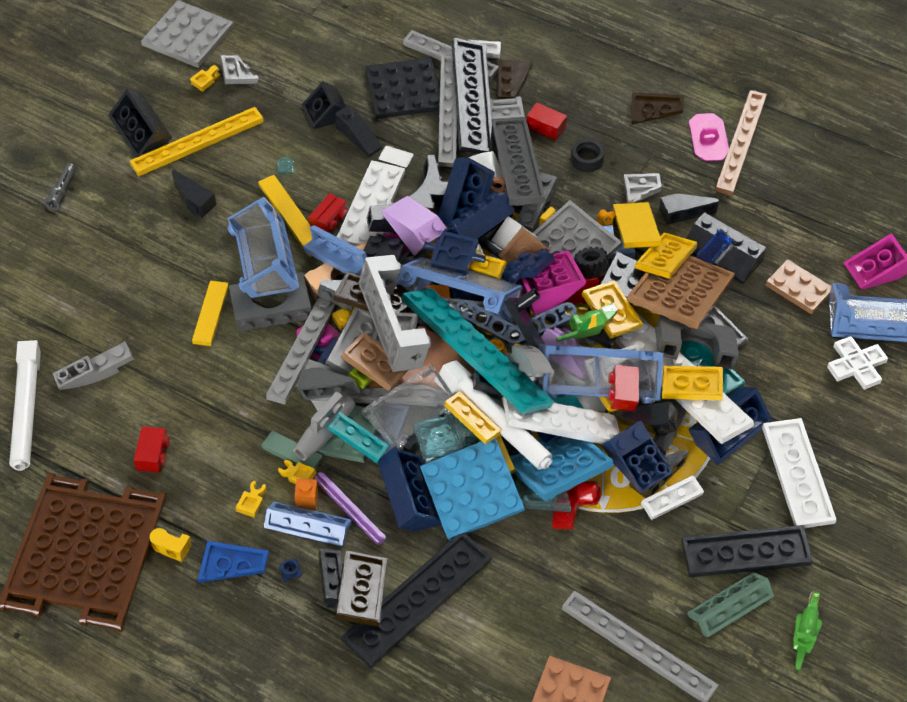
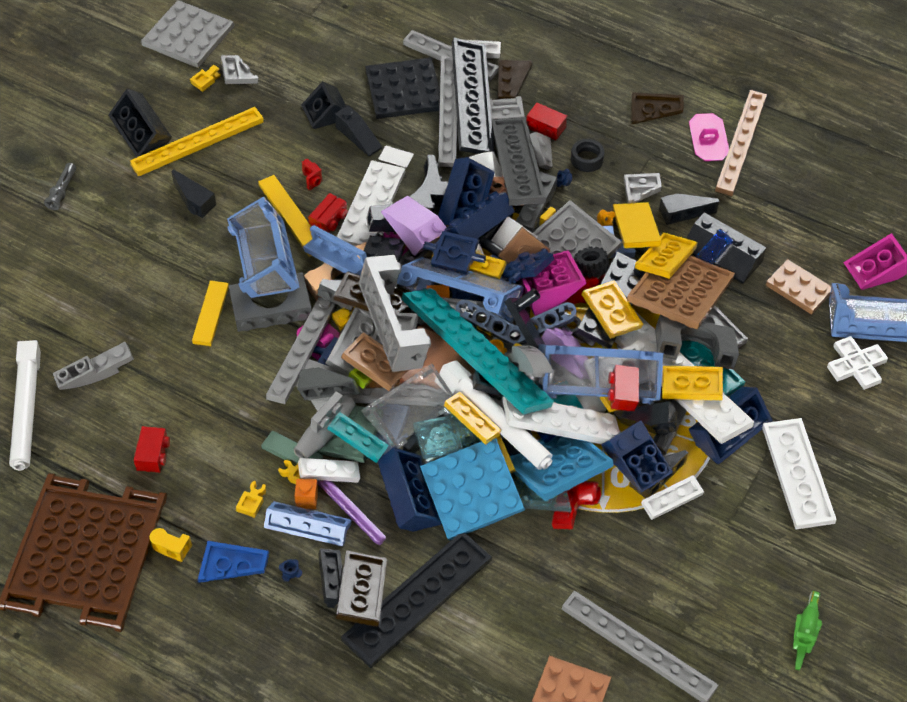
(285, 165): clear light blue plate -> none
(312, 173): none -> red bracket
(329, 470): none -> white plate
(542, 150): none -> light grey wing
(564, 178): none -> dark blue plate
(590, 323): bright green animal -> none
(732, 604): sand green fence -> none
(746, 551): black plate -> none

